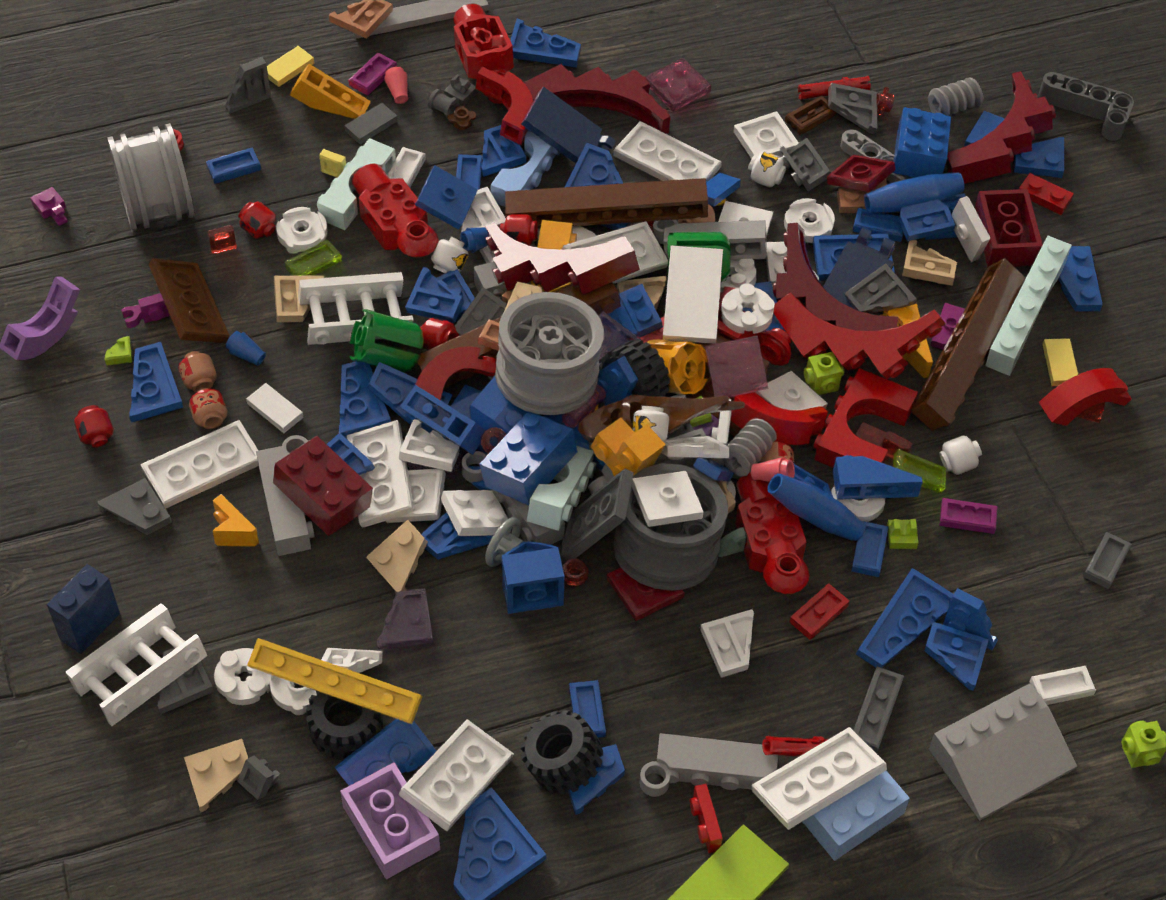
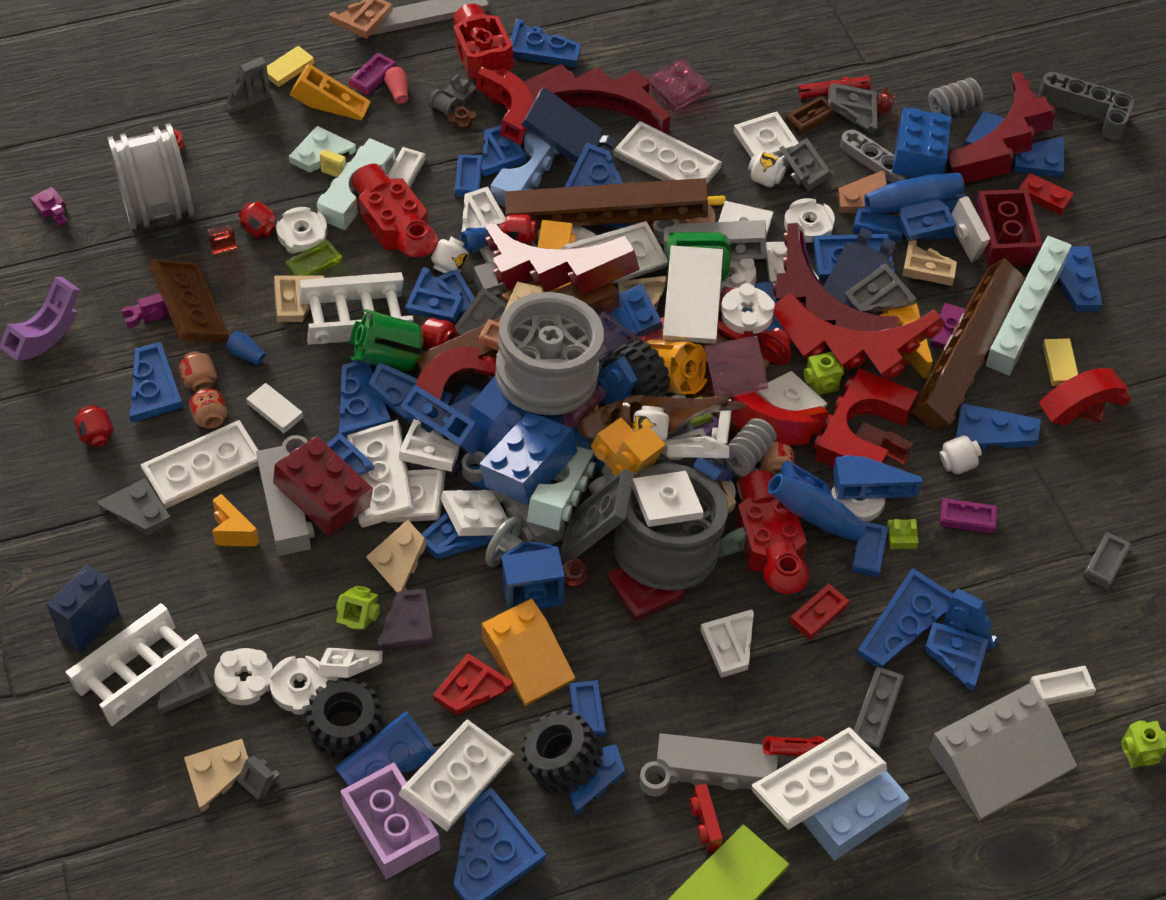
(120, 352): lime tile -> none
(233, 165): blue tile -> none
(307, 153): none -> light aqua wing
(335, 681): yellow tile -> none
(350, 611): none -> lime brick
(371, 123): dark grey tile -> none
(446, 197): blue plate -> none
(470, 686): none -> red wing
(492, 432): clear red plate -> none
(527, 651): none -> light orange slope
(721, 187): blue tile -> none
(766, 470): coral cone -> none
(861, 173): dark red plate -> none
(932, 474): clear neon green tile -> none
(997, 427): none -> blue wing

